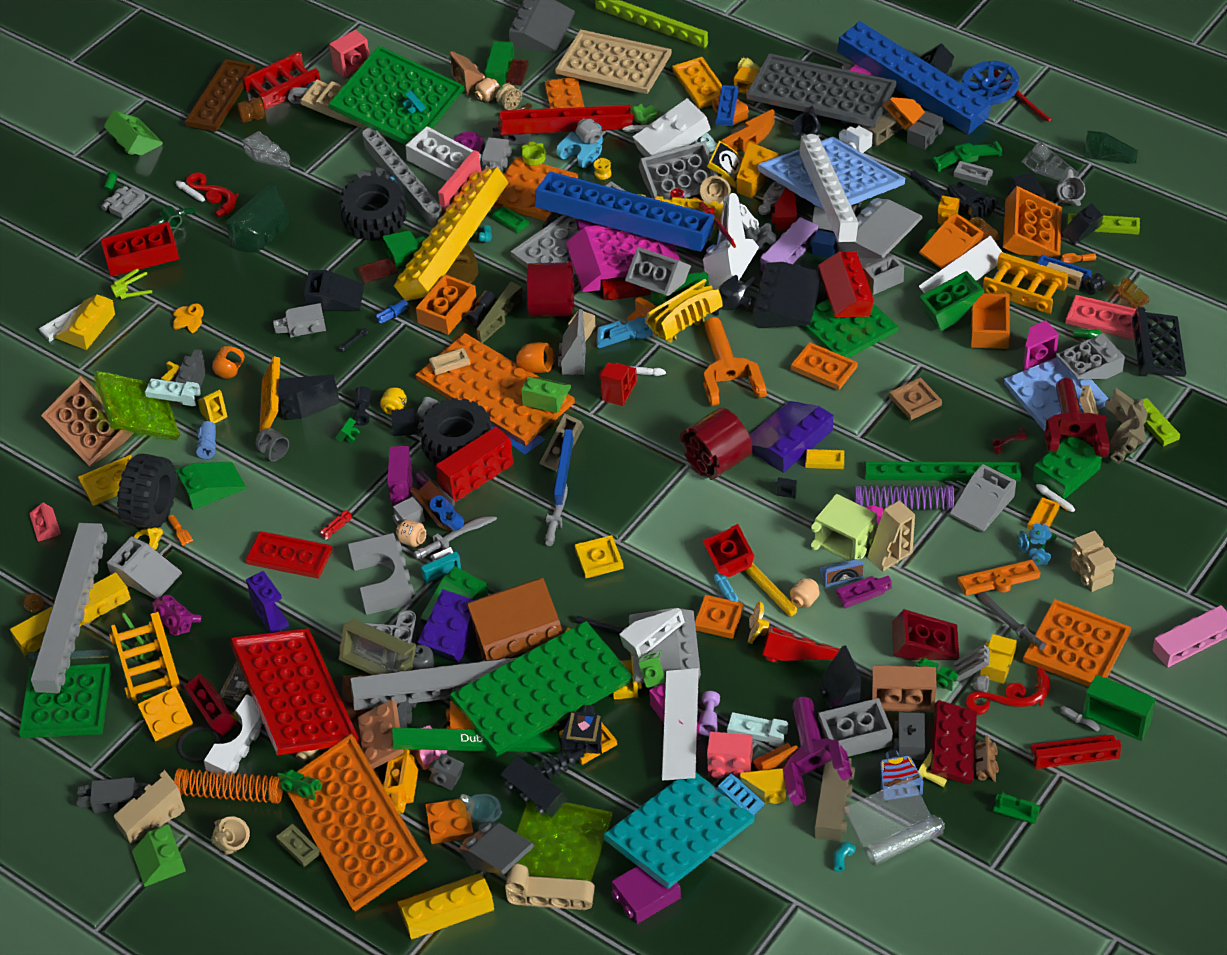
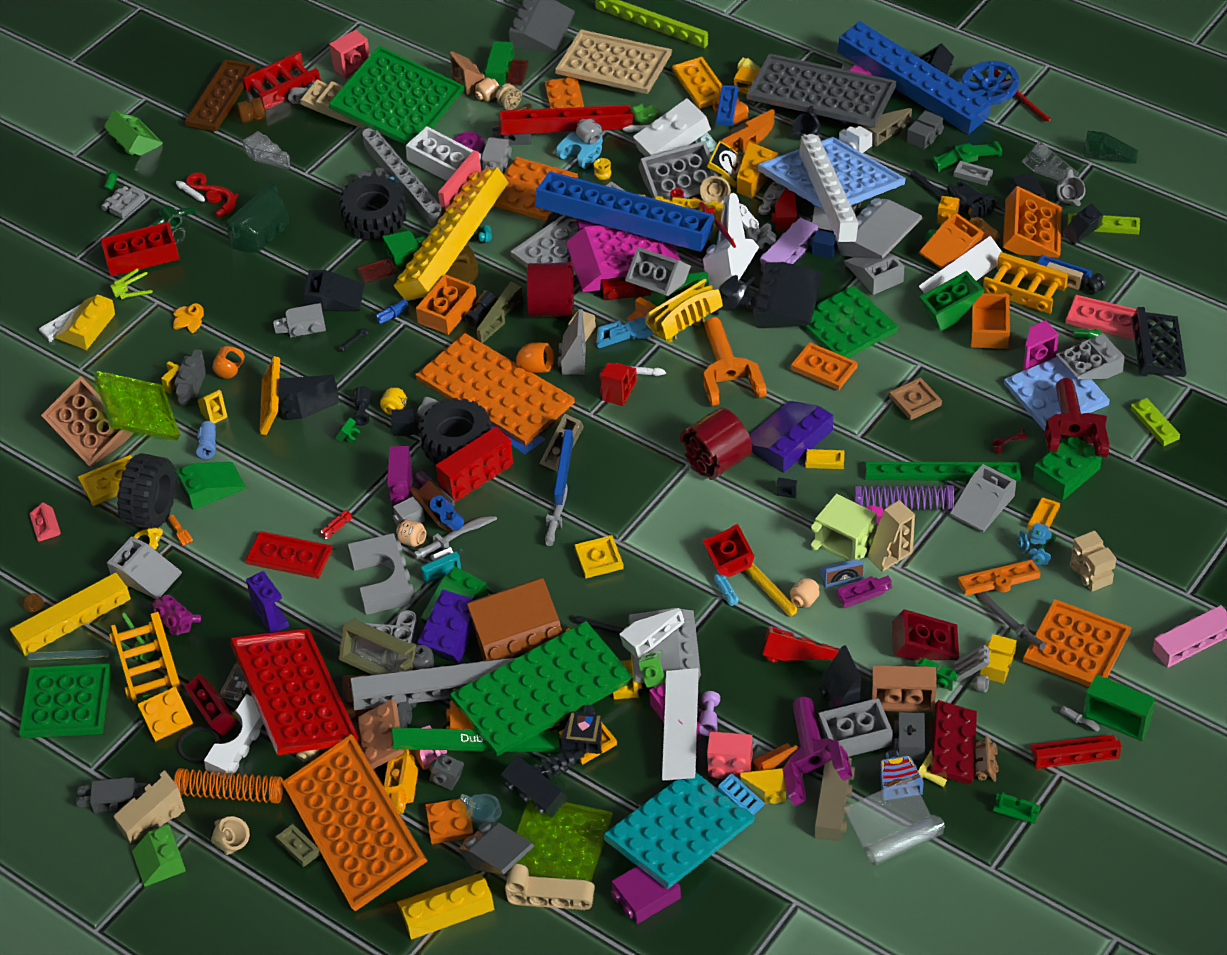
(69, 608): light grey brick -> none
(173, 391): light aqua plate -> none
(269, 439): dark grey helmet -> none
(292, 782): green hinge -> none
(414, 102): teal tile -> none
(449, 361): tan tile -> none
(510, 219): green tile -> none
(533, 150): lime piece -> none
(544, 394): bright green slope -> none
(719, 616): orange plate -> none
(757, 624): yellow animal -> none
(759, 728): light aqua plate -> none
(844, 849): teal arm -> none
(846, 285): red slope -> none
(904, 111): orange slope -> none
(1011, 700): red plant -> none
(1054, 497): white piece -> none
(1072, 257): orange piece -> none
(1088, 401): tan tile -> none
(1127, 289): clear orange hinge -> none
(1132, 419): dark tan hips -> none

